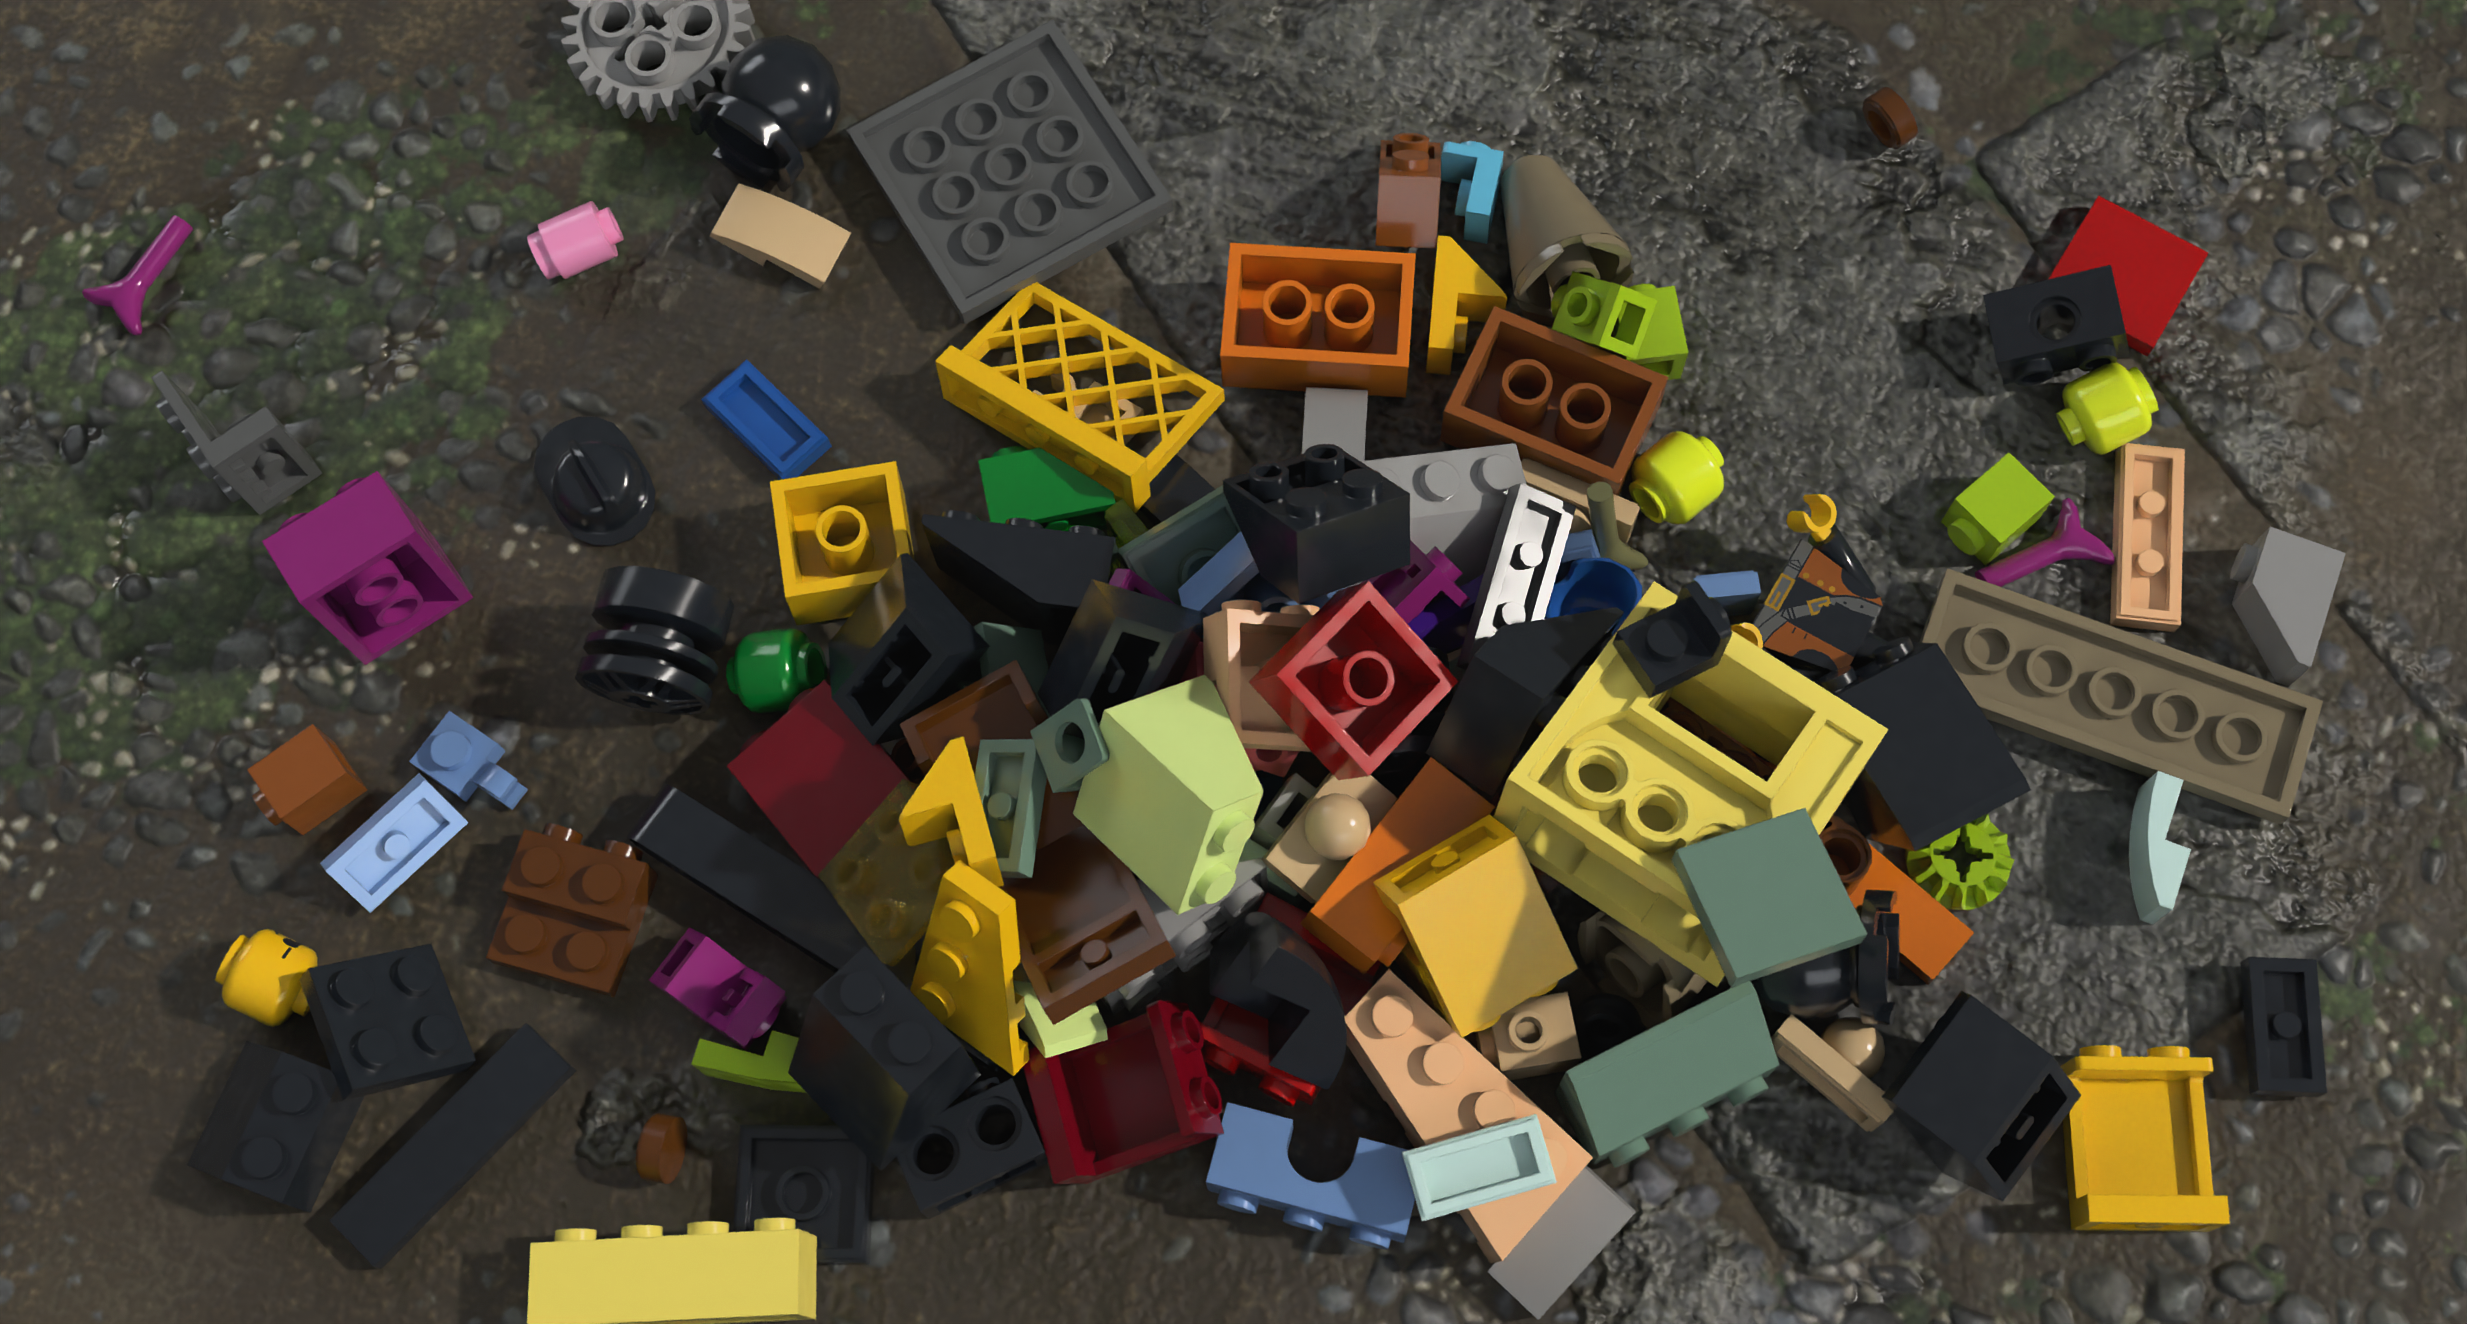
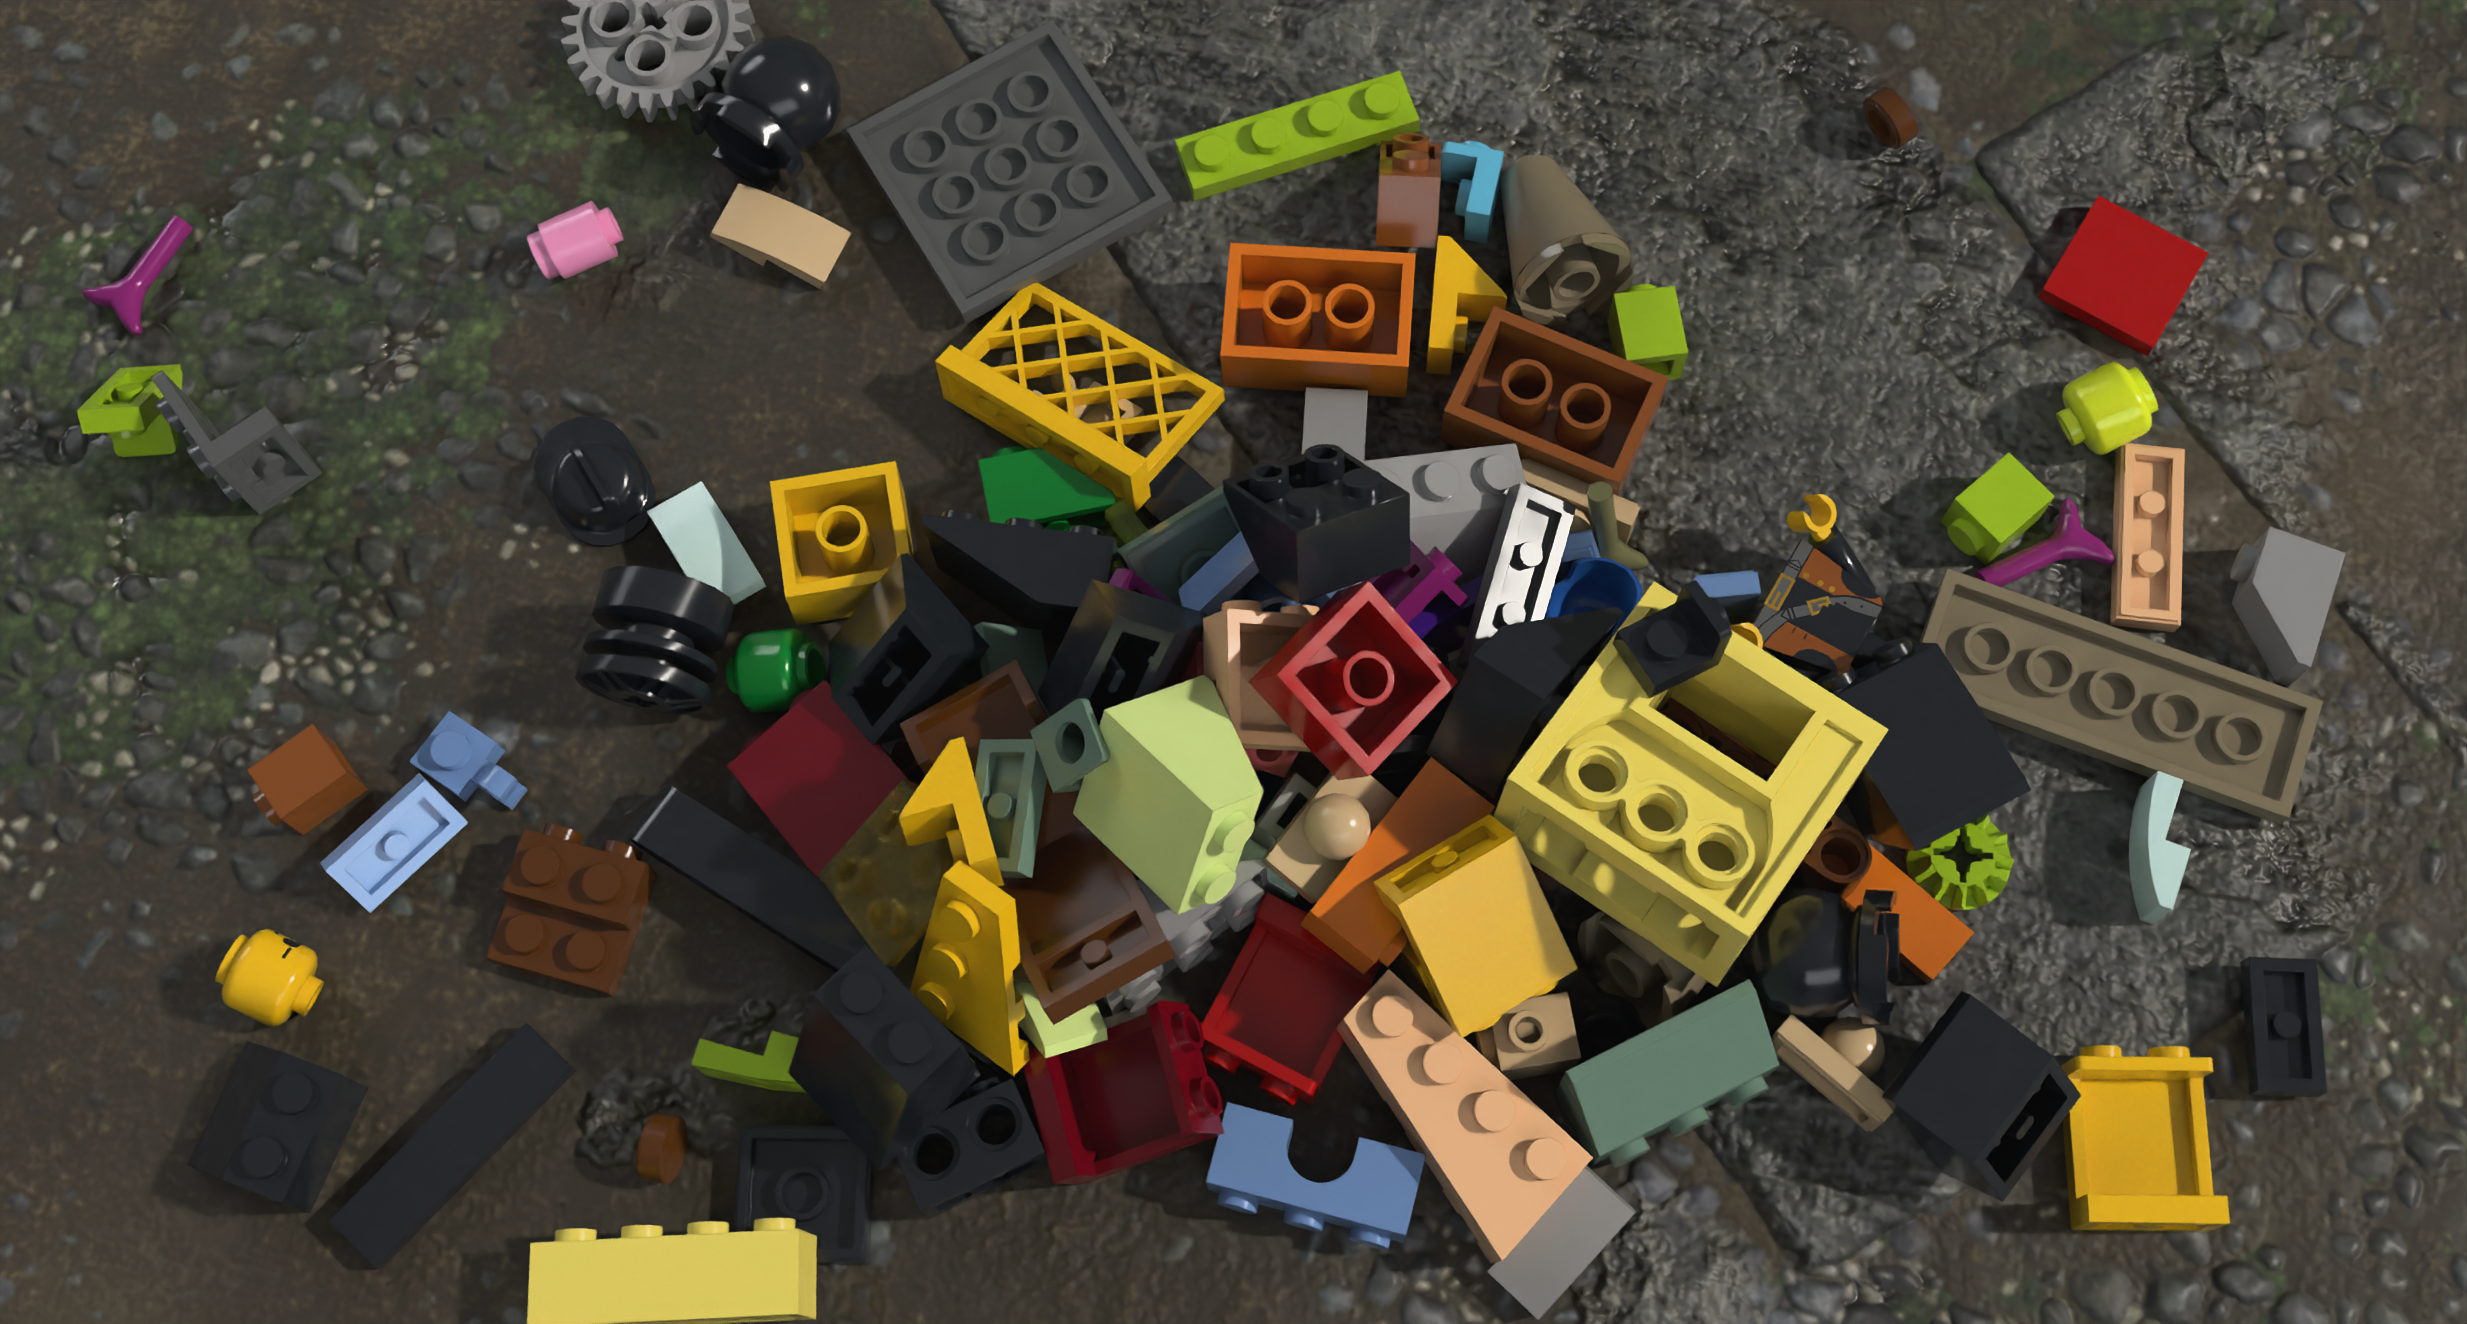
(128, 412): none -> lime slope
(367, 568): magenta brick -> none
(387, 1021): black plate -> none
(706, 543): none -> light aqua slope
(719, 989): magenta brick -> none
(766, 422): blue tile -> none
(1283, 979): black brick -> none
(1296, 135): none -> lime plate
(1479, 1167): light aqua tile -> none
(1590, 308): lime brick -> none
(1677, 478): neon yellow head -> none
(1768, 897): sand green tile -> none
(2079, 299): black brick -> none

